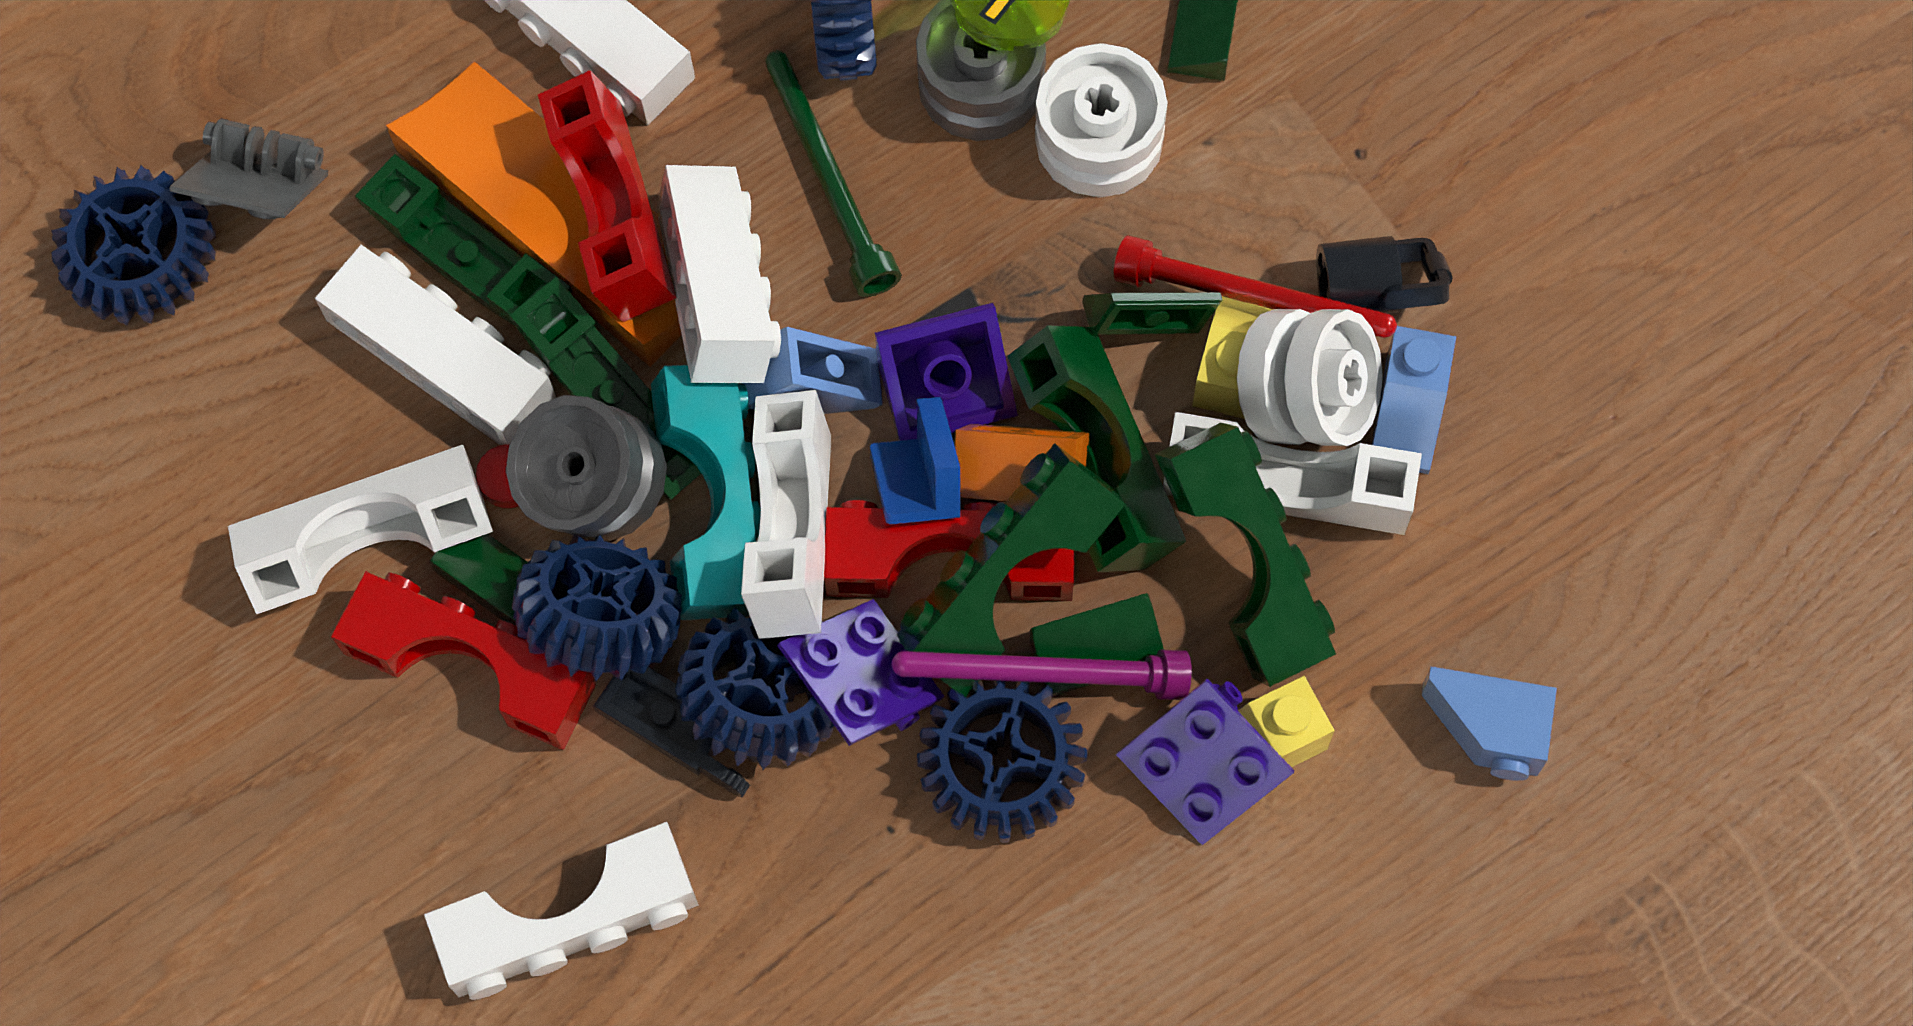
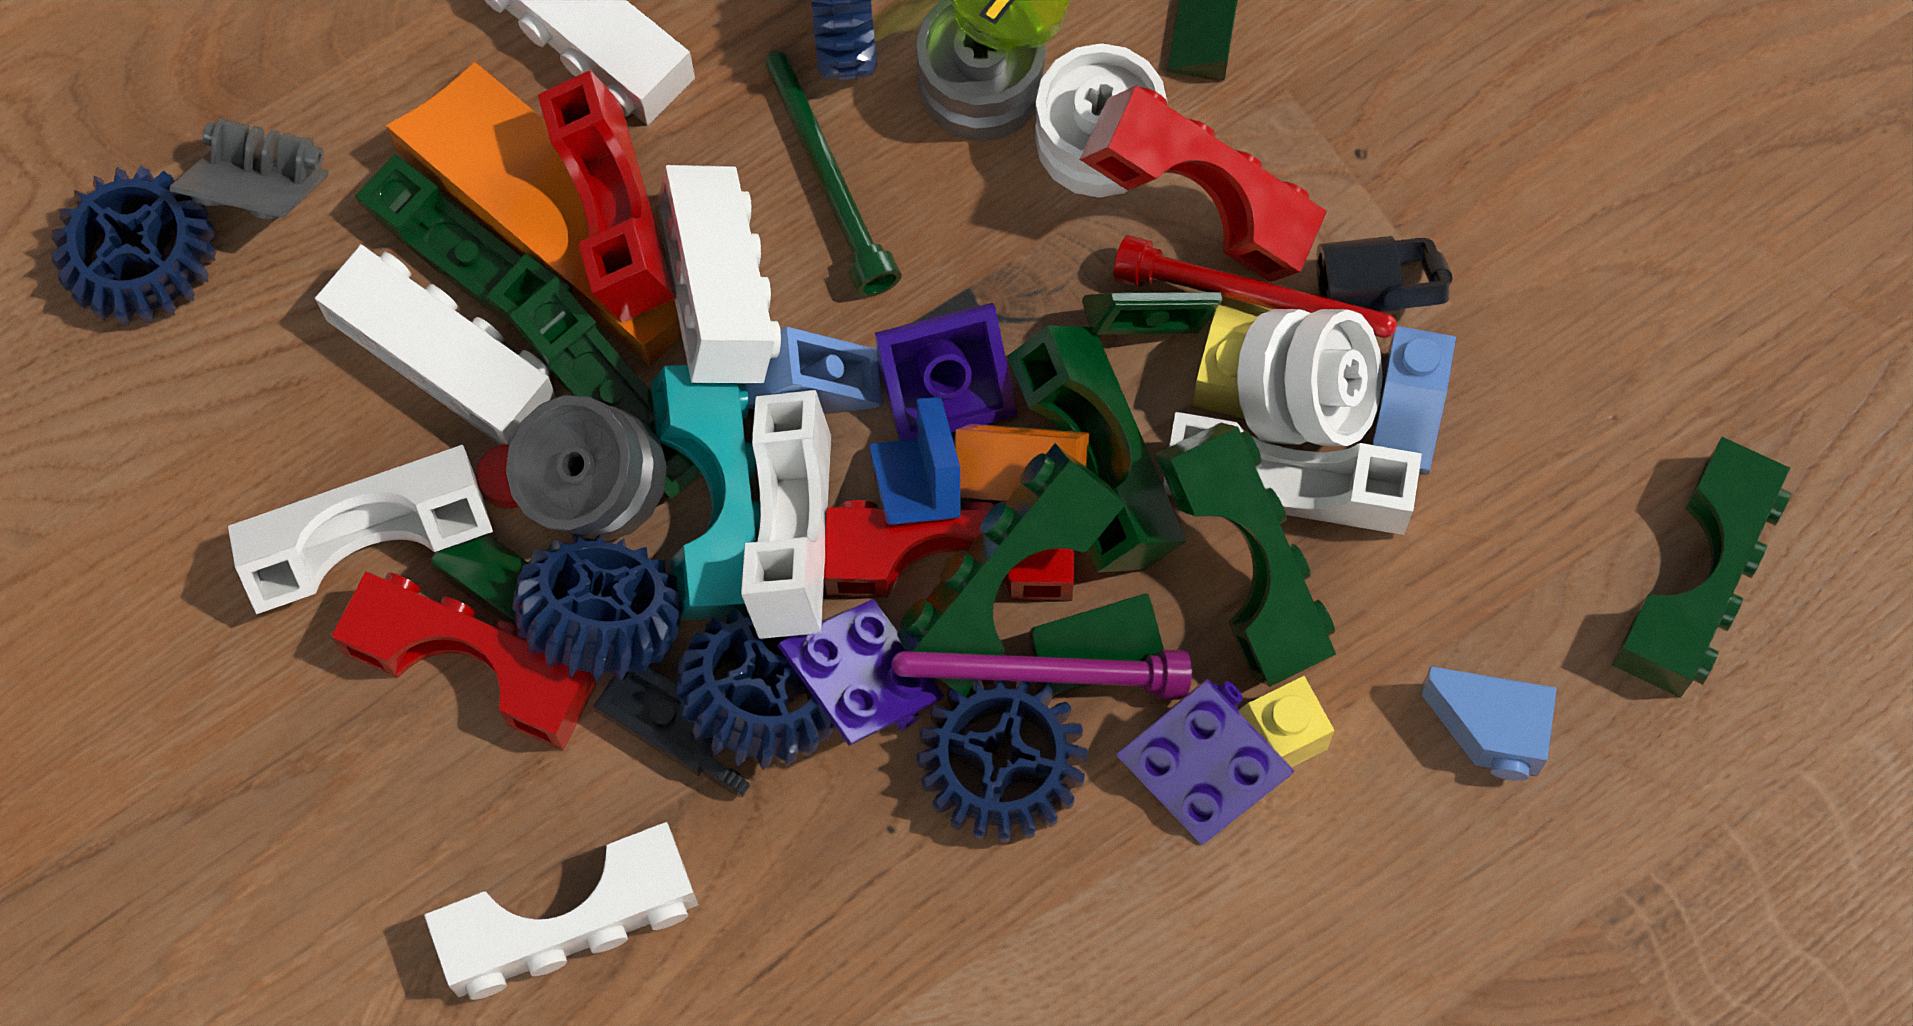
(1263, 219): none -> red arch
(1731, 504): none -> dark green arch

